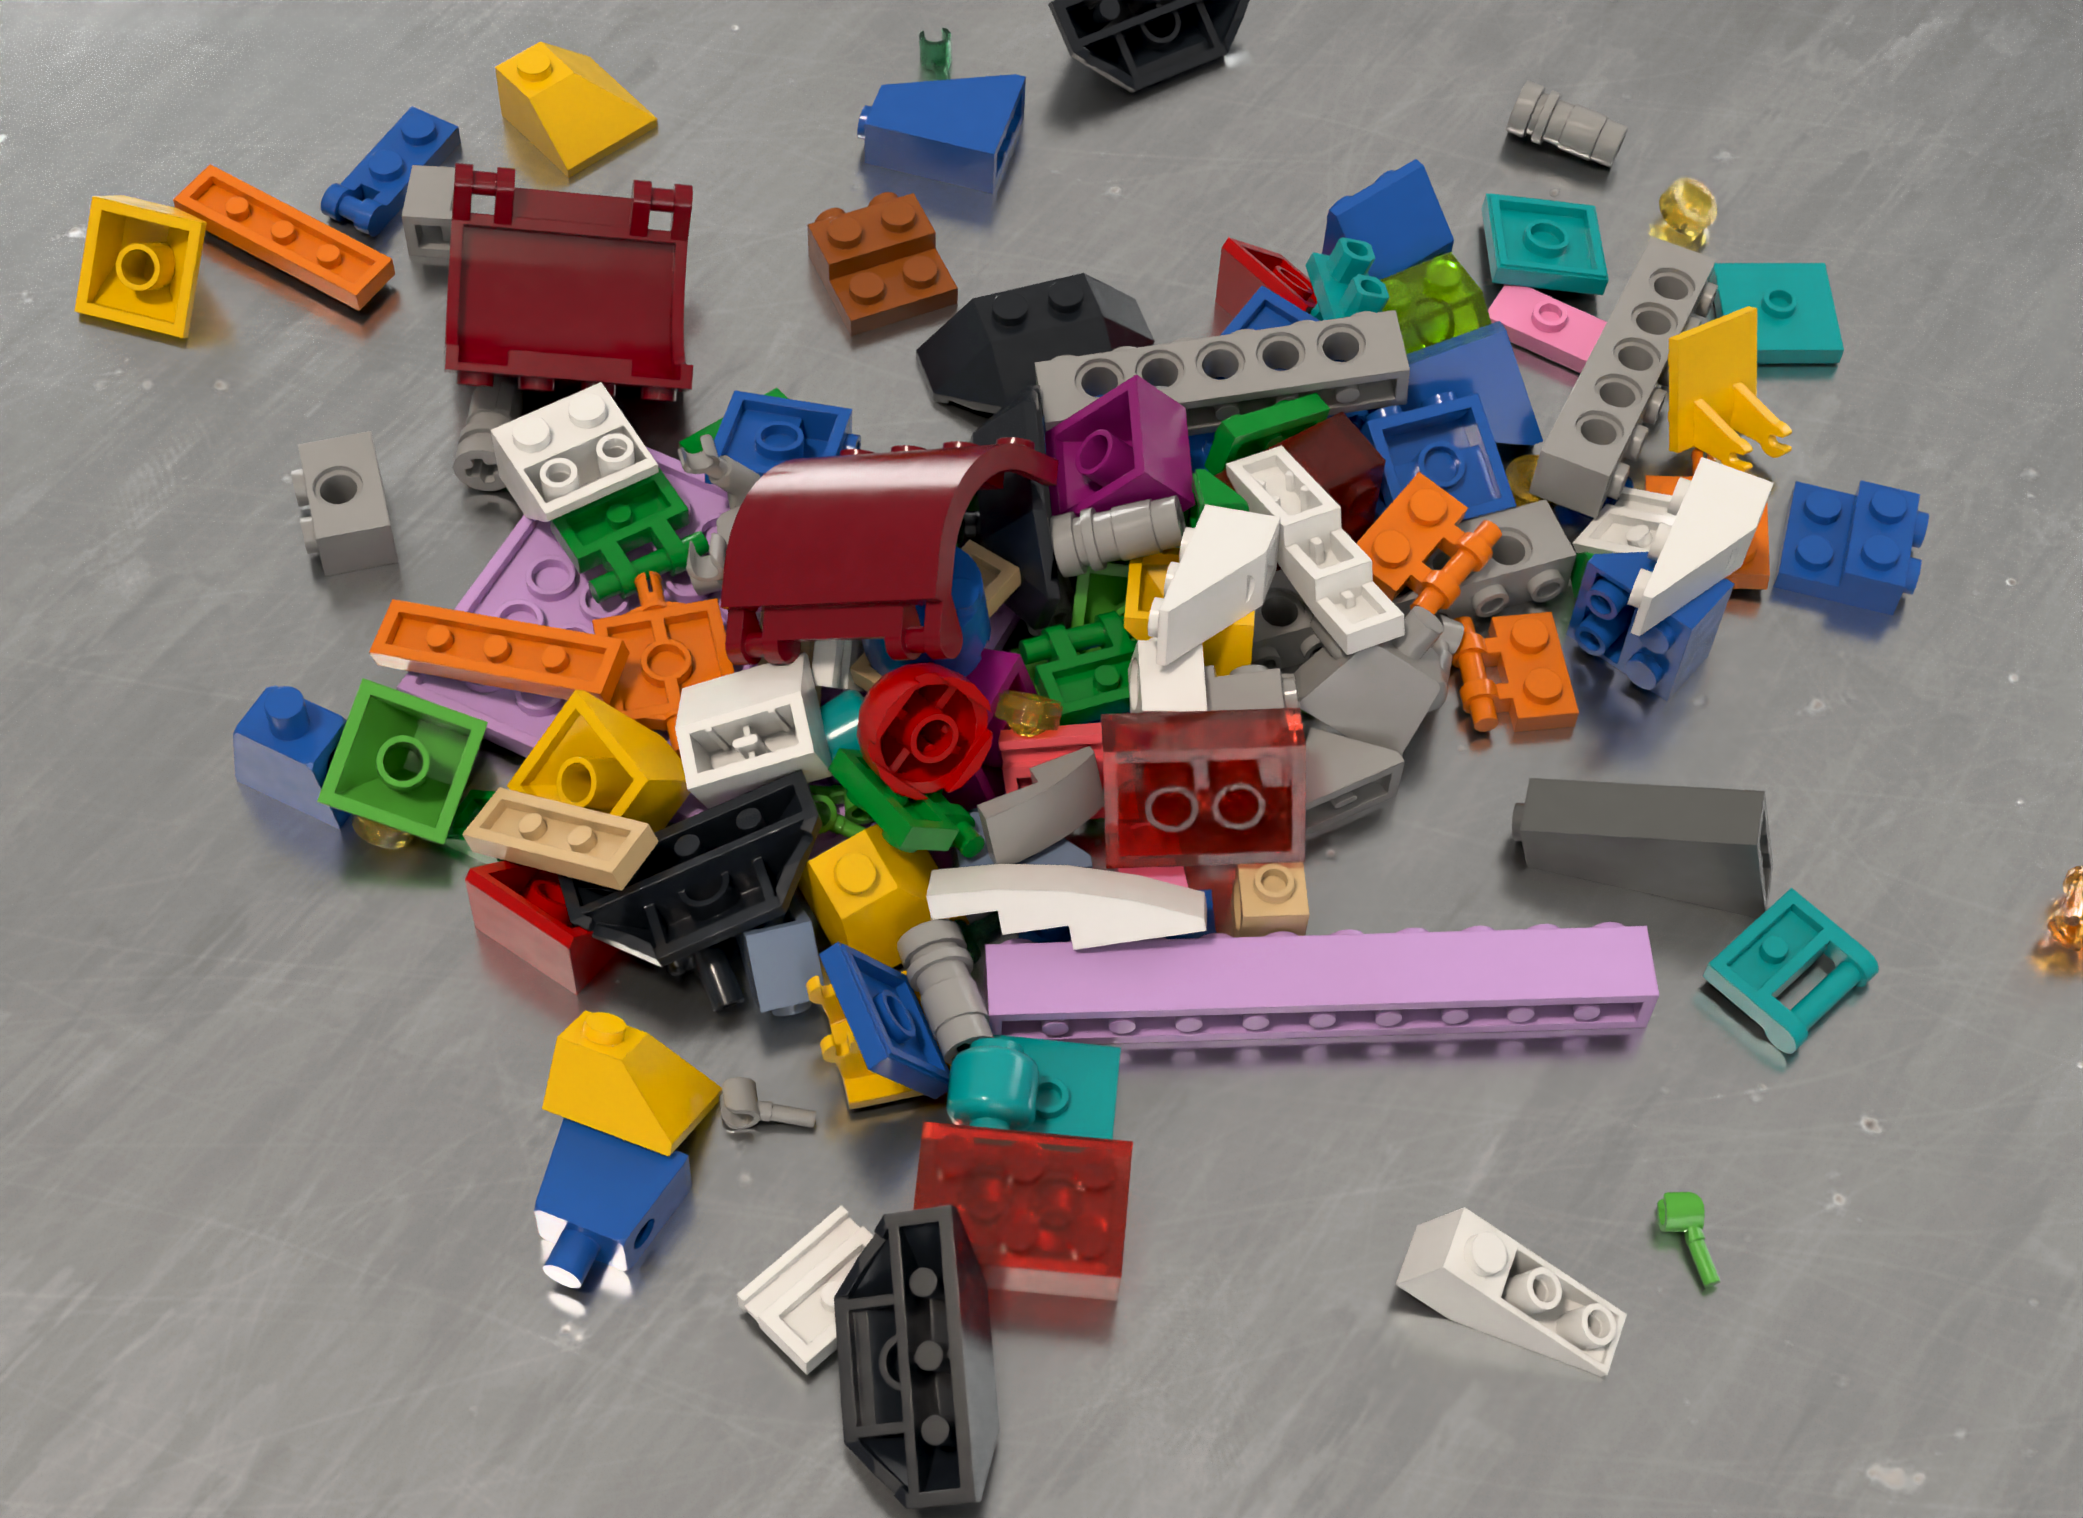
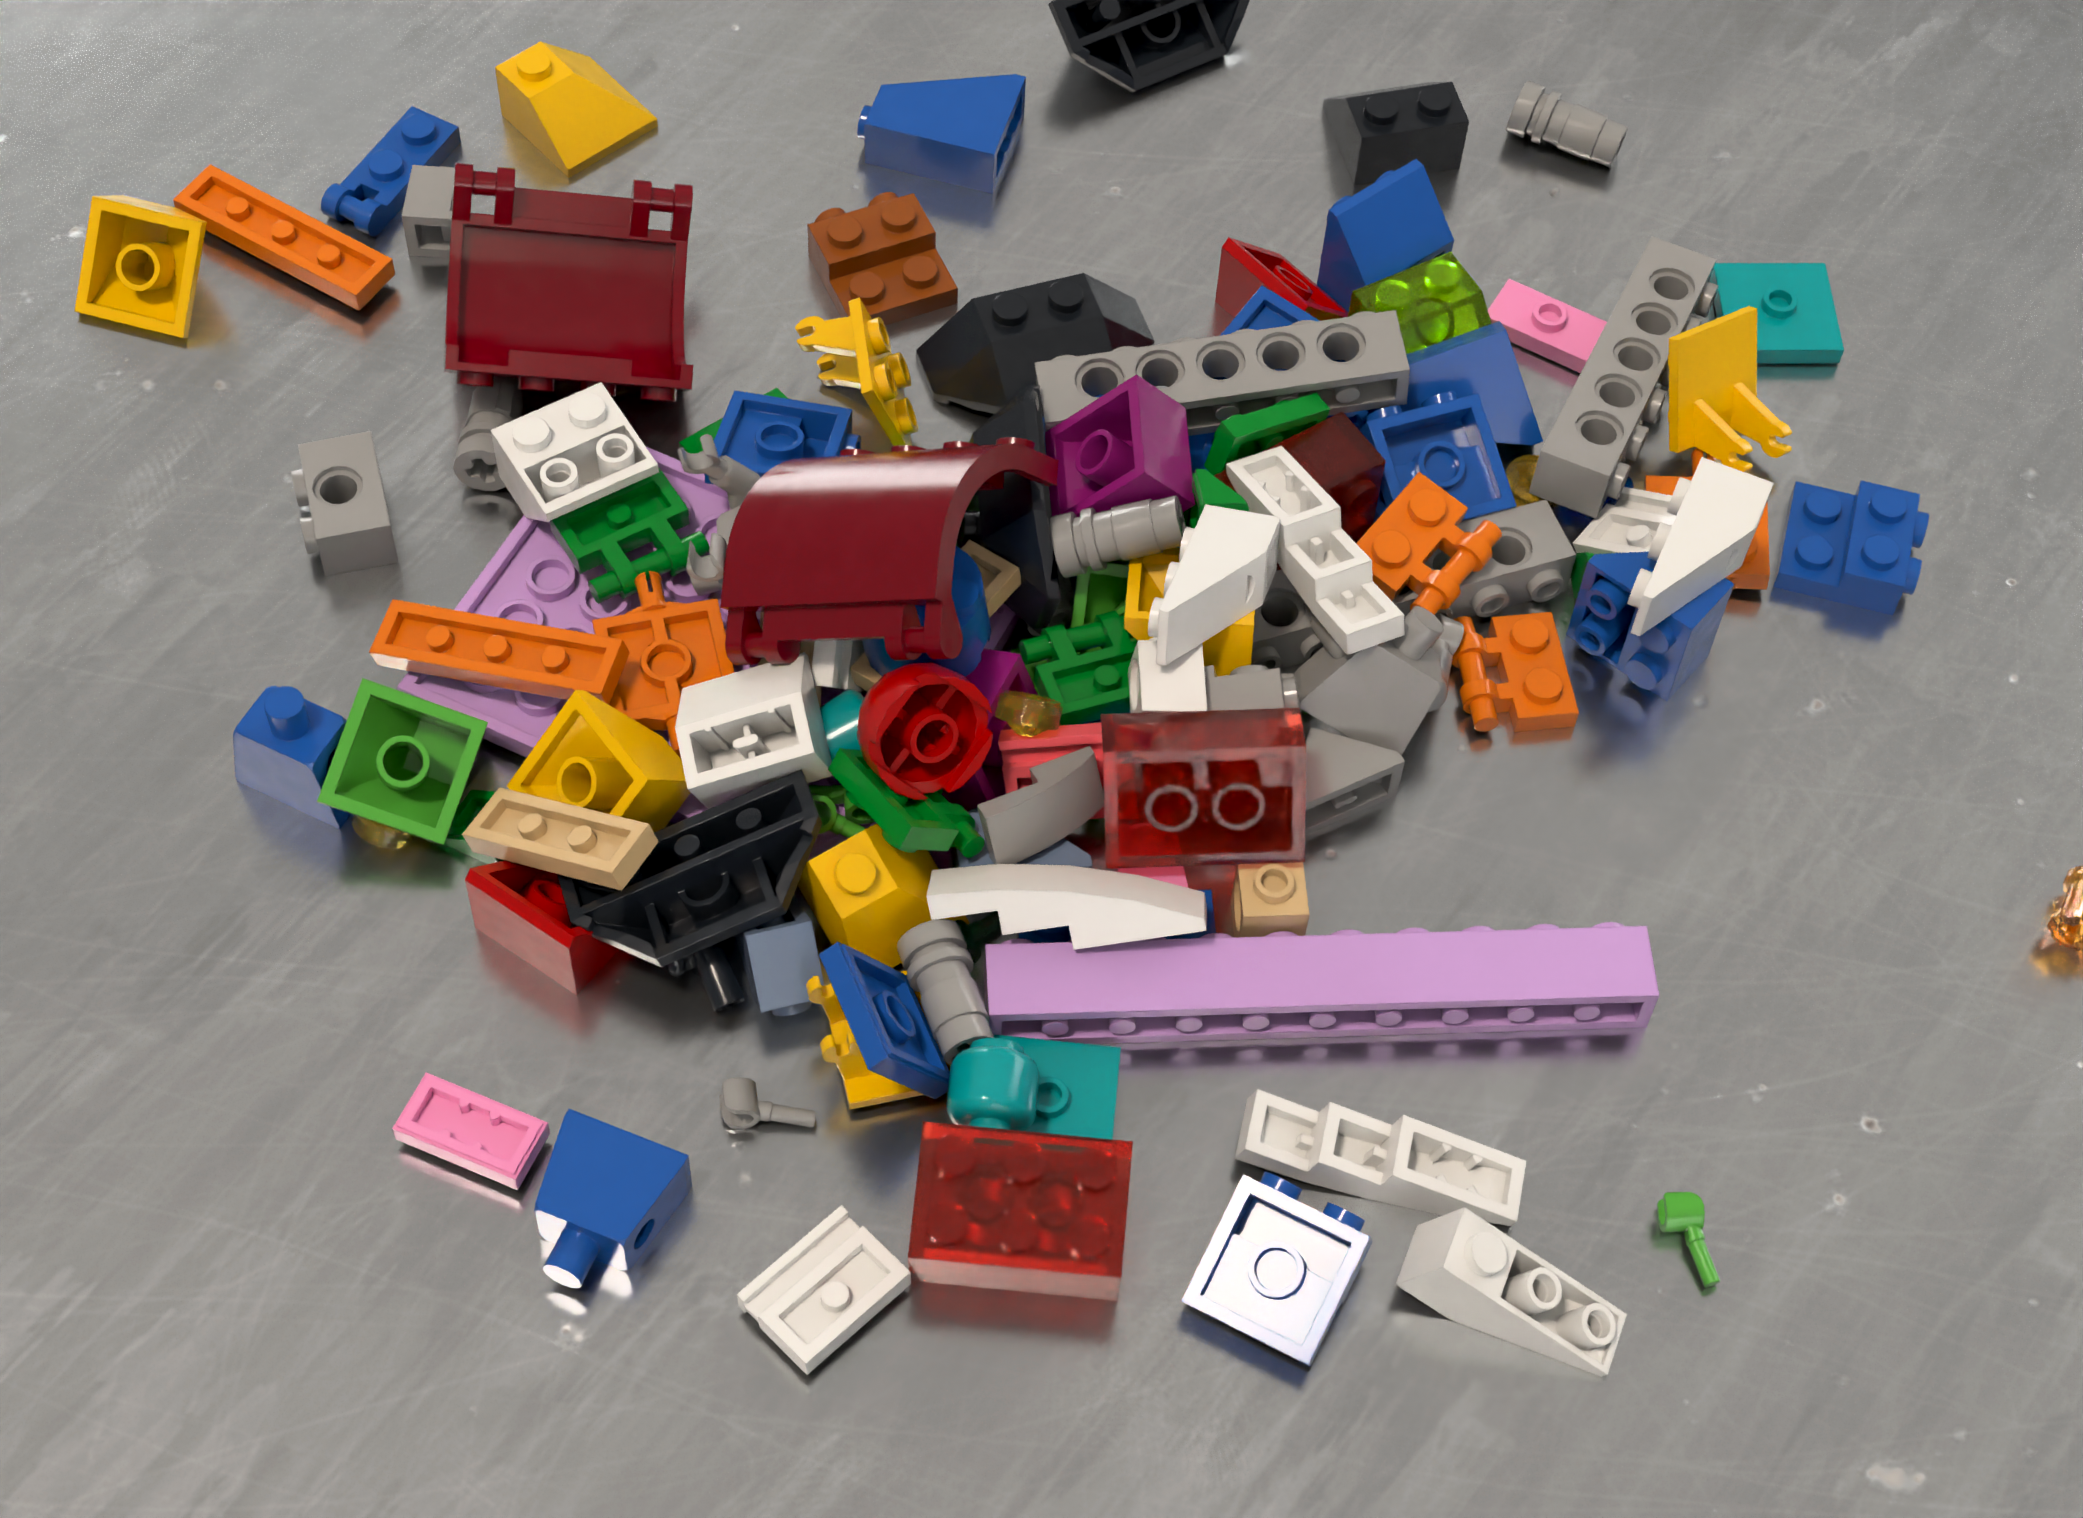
(471, 1131): none -> bright pink plate
(626, 1084): yellow slope -> none
(864, 361): none -> yellow plate
(919, 1360): black wedge -> none
(936, 55): clear green hand -> none
(1279, 1266): none -> plate
(1343, 281): teal hips -> none
(1378, 1161): none -> white slope
(1397, 125): none -> black slope
(1544, 244): teal plate -> none
(1652, 839): dark grey slope -> none
(1688, 206): clear yellow tile -> none
(1775, 954): teal plate -> none

